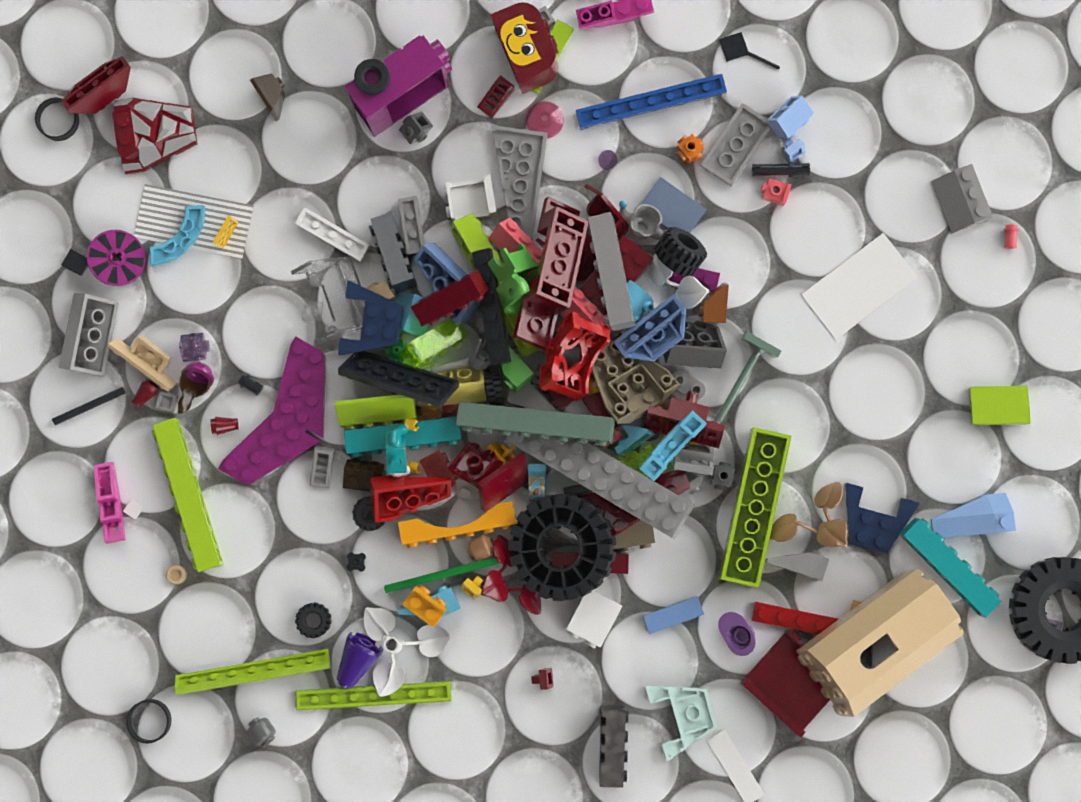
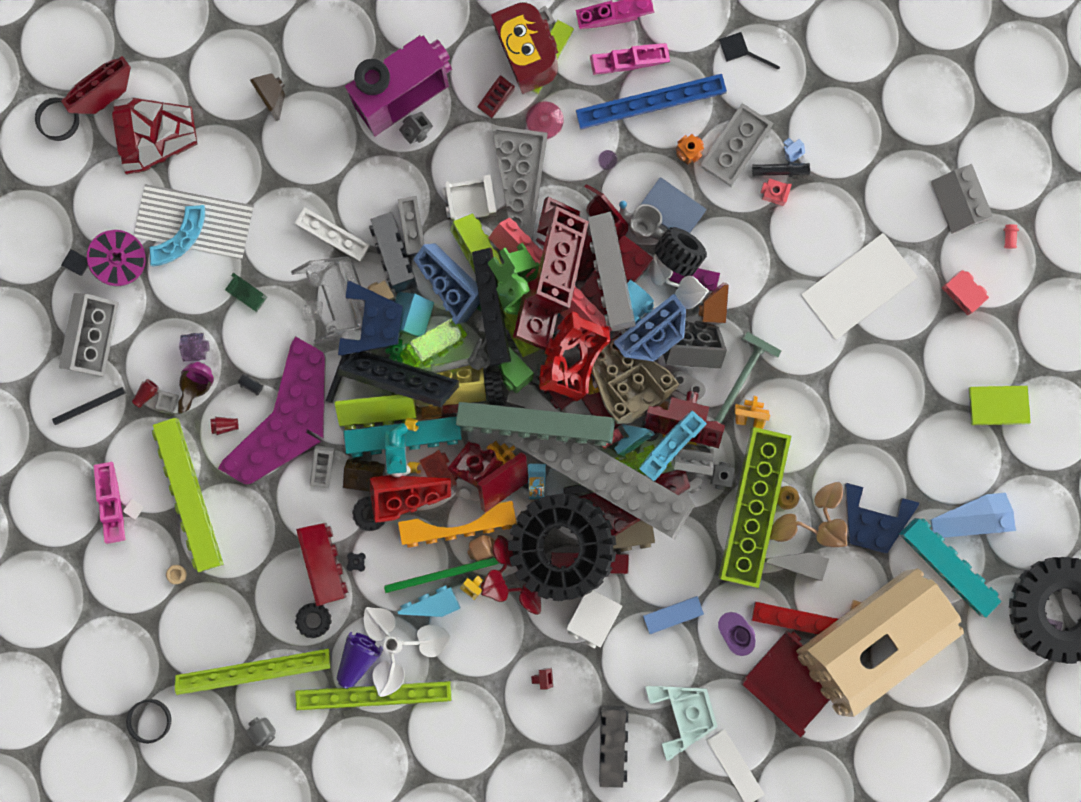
(147, 359): tan bracket -> none
(228, 226): yellow window -> none
(246, 293): none -> clear green panel
(322, 563): none -> dark red slope
(336, 381): none -> black bar
(425, 606): light orange bracket -> none
(449, 298): dark red brick -> none
(630, 59): none -> dark pink slope
(759, 415): none -> light orange hips
(790, 117): light blue brick -> none
(793, 497): none -> pearl gold plate
(965, 292): none -> coral brick

